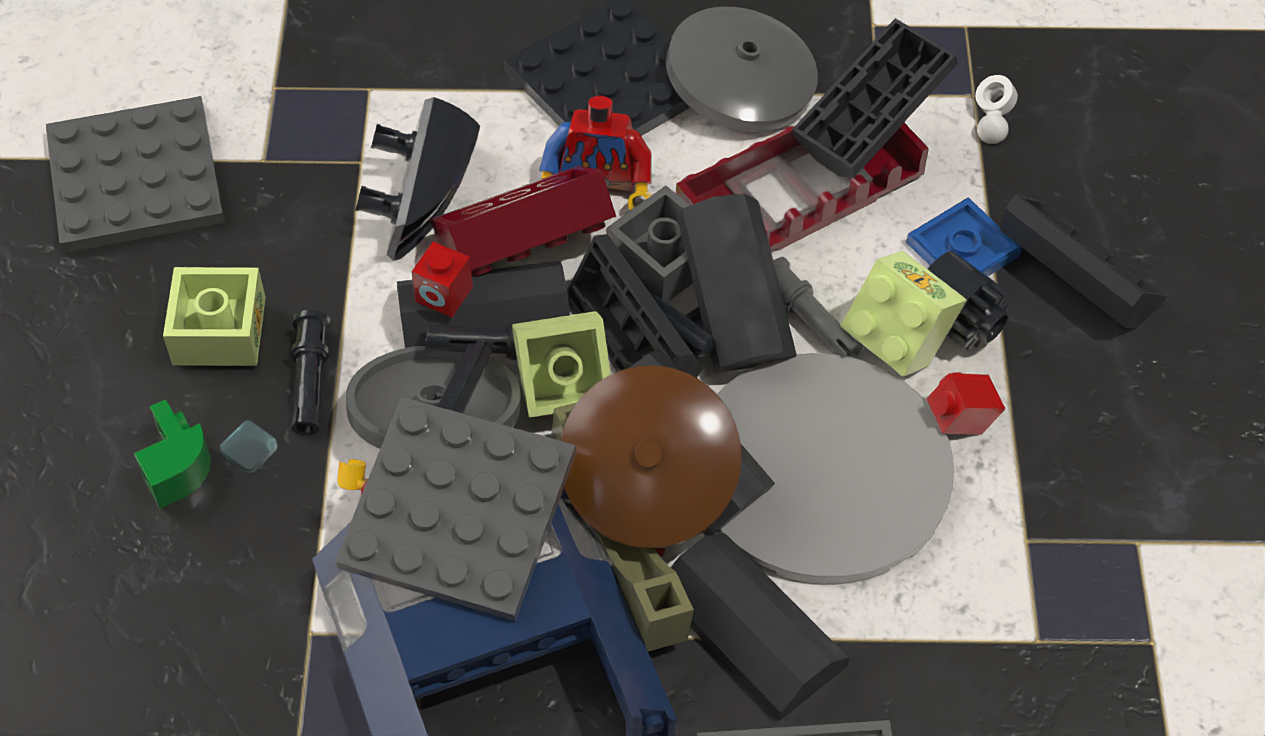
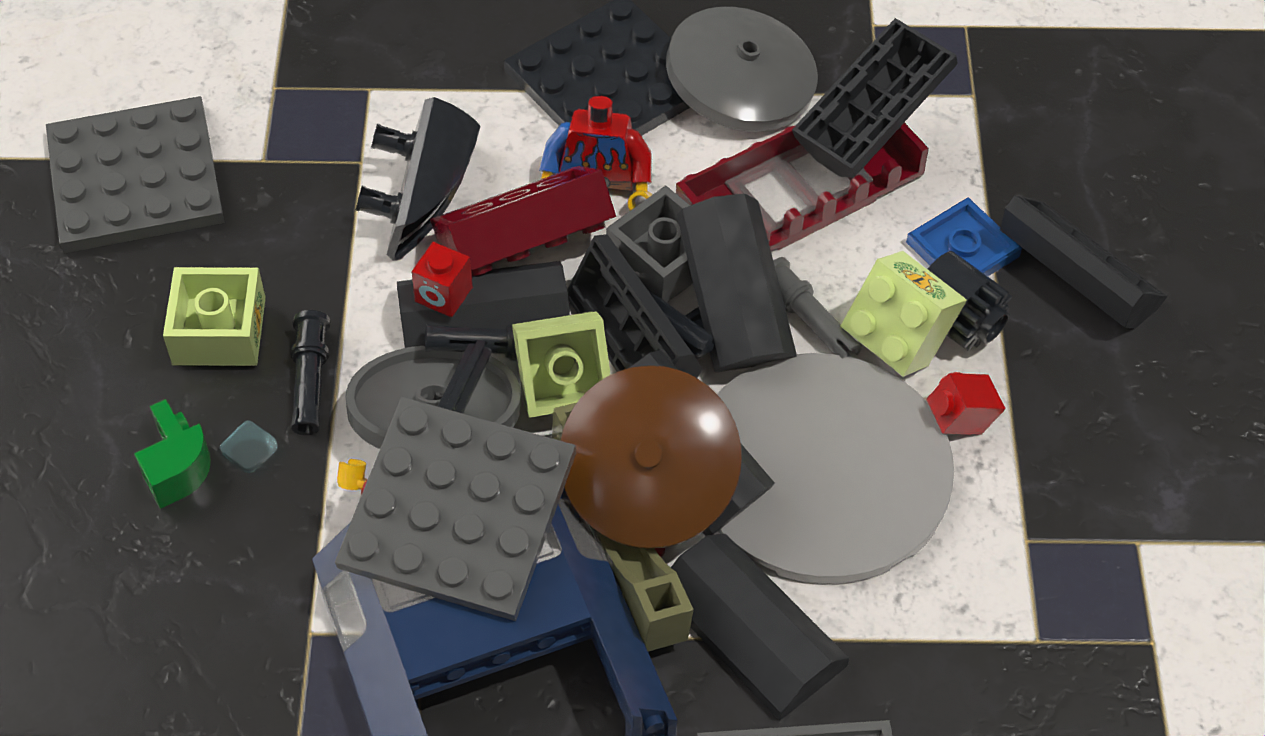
(993, 127): white plate -> none

